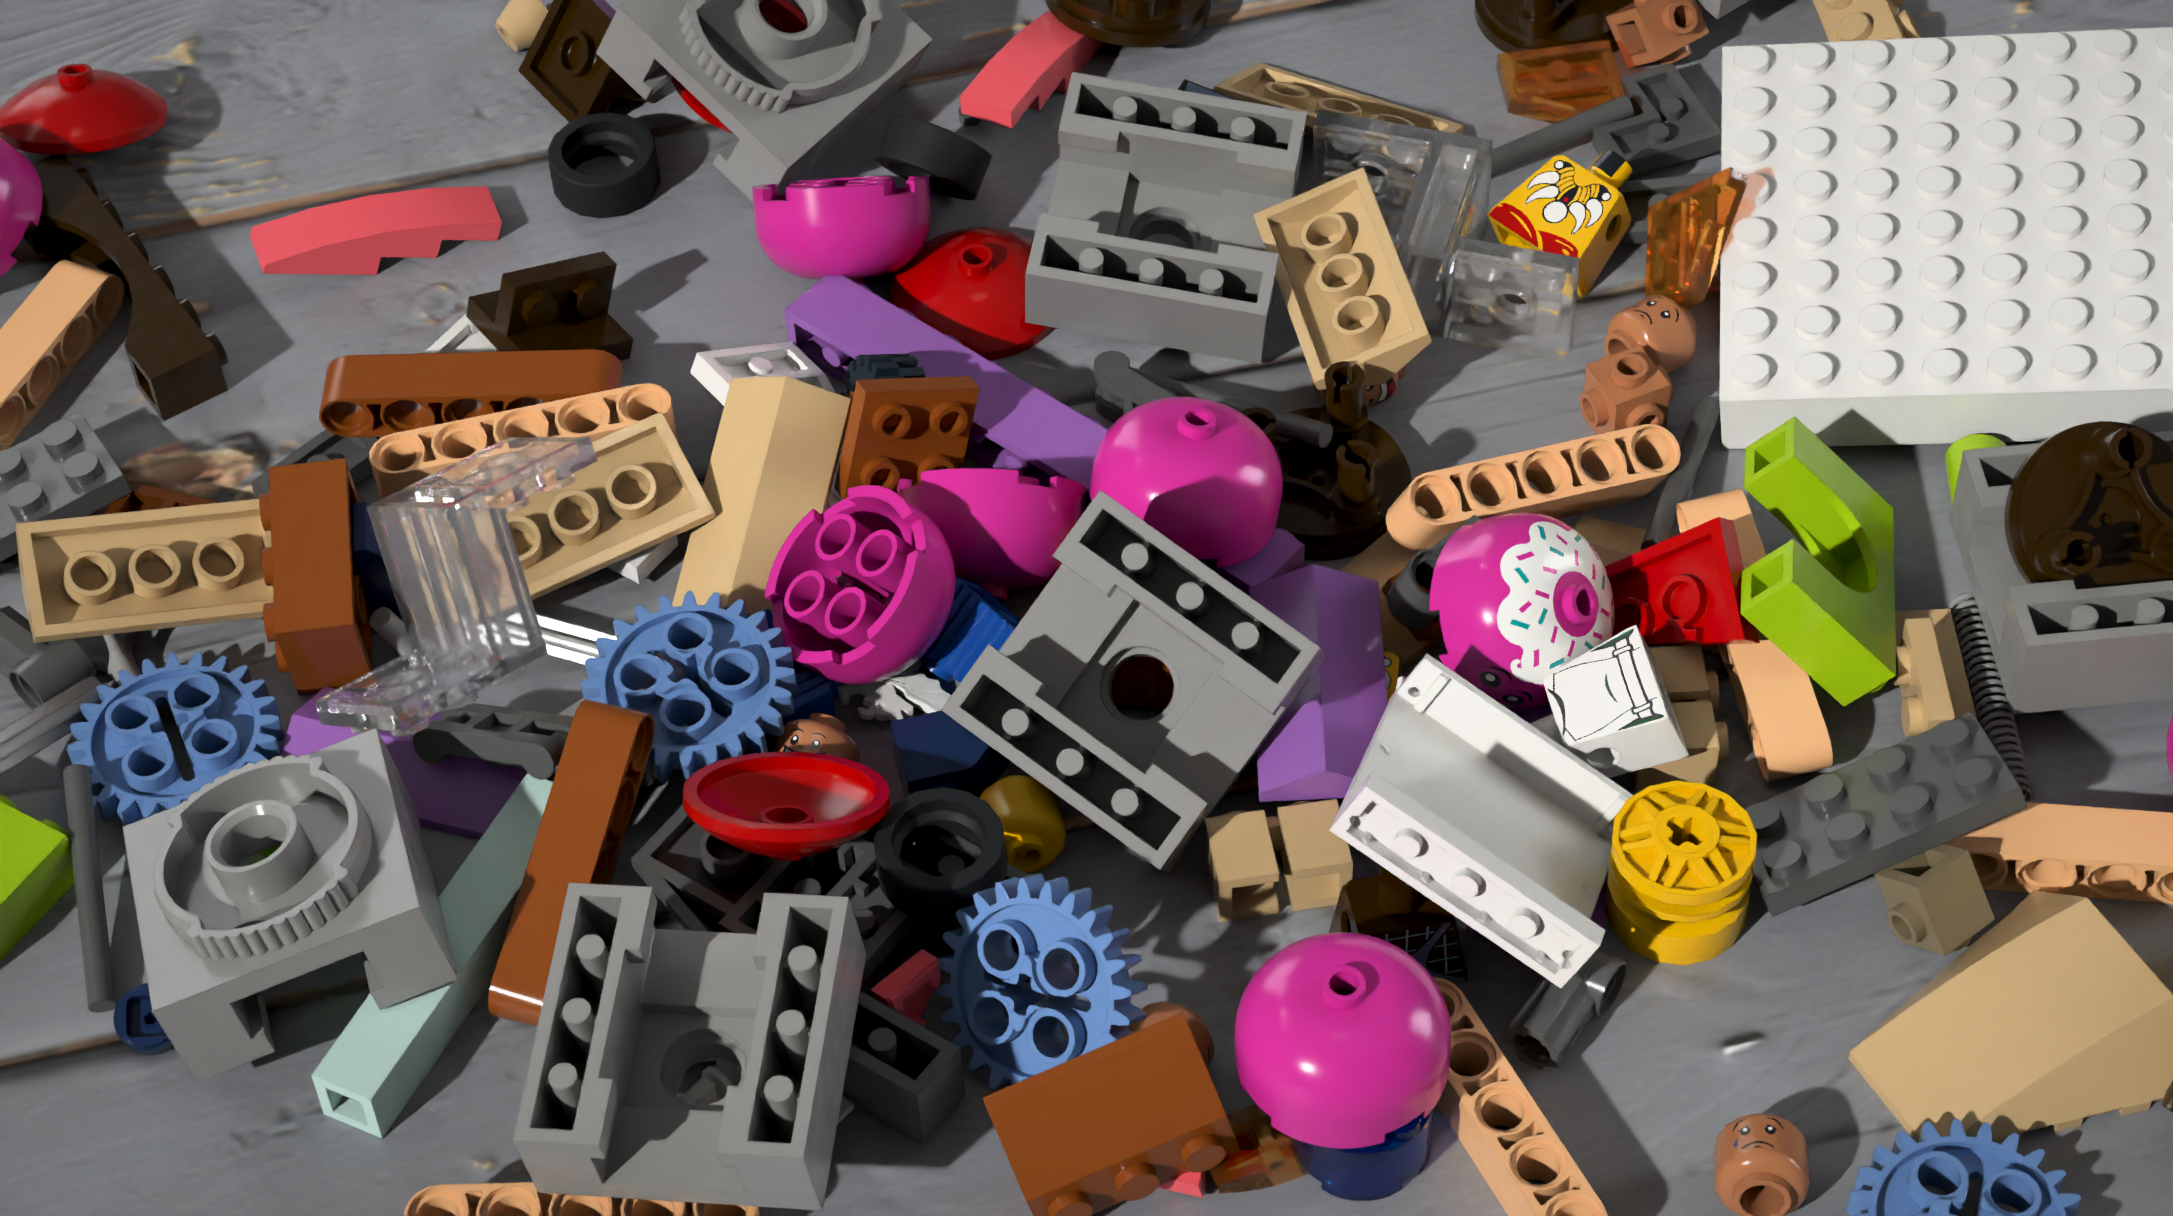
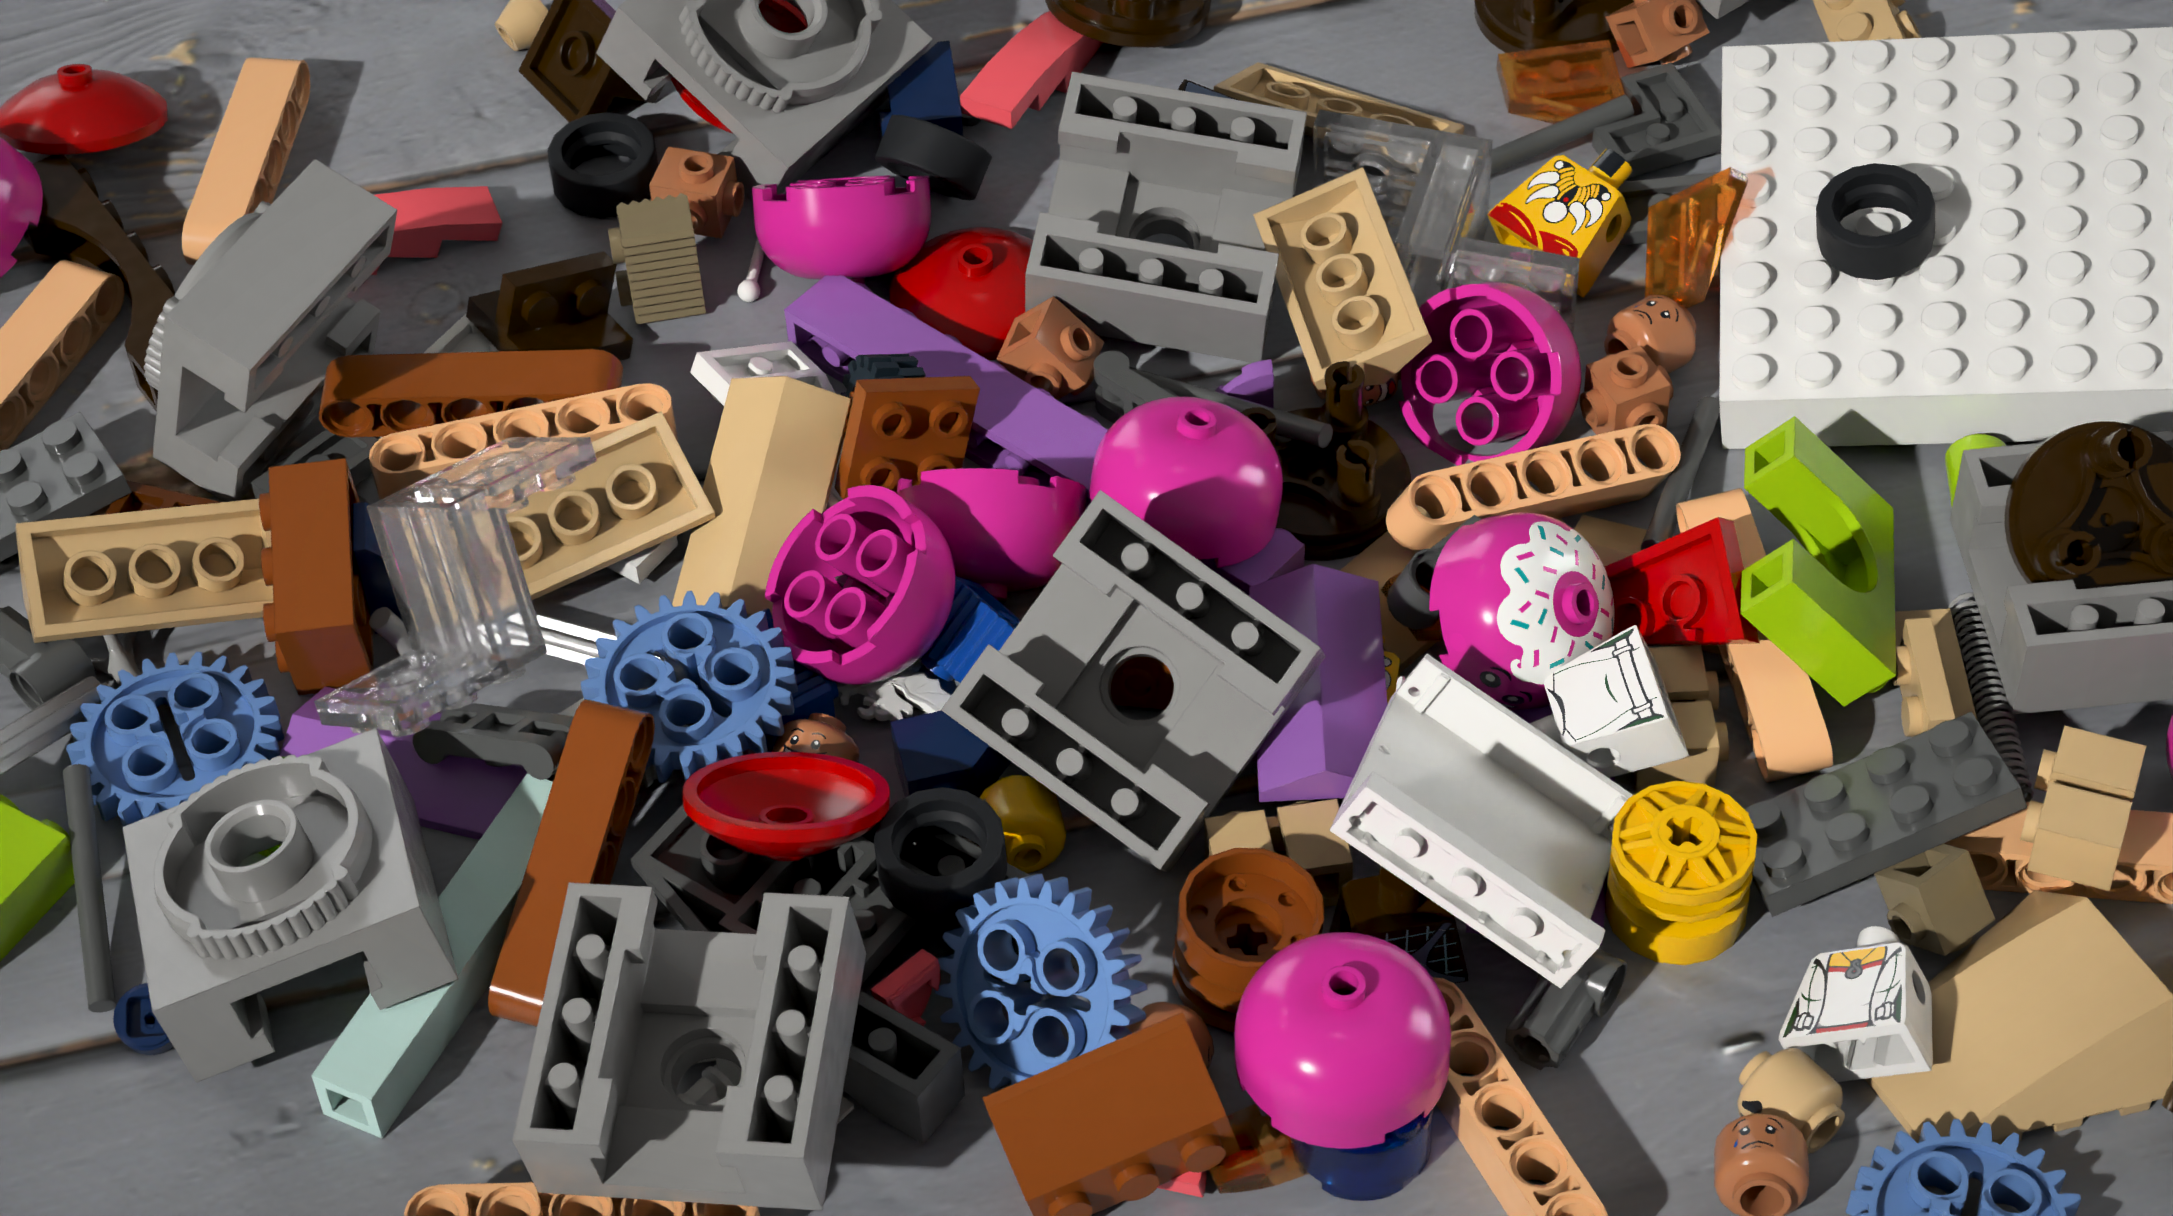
(248, 149): none -> light nougat beam
(257, 326): none -> light grey piece
(660, 259): none -> dark tan brick
(708, 183): none -> nougat brick
(749, 289): none -> white hinge
(927, 91): none -> dark blue slope
(1051, 349): none -> nougat brick
(1234, 919): none -> dark orange wheel
(1253, 385): none -> medium lavender tile
(1503, 356): none -> dark pink cylinder
(1795, 1090): none -> tan head
(1863, 1010): none -> white torso
(1875, 187): none -> black tyre
(2085, 807): none -> tan piece

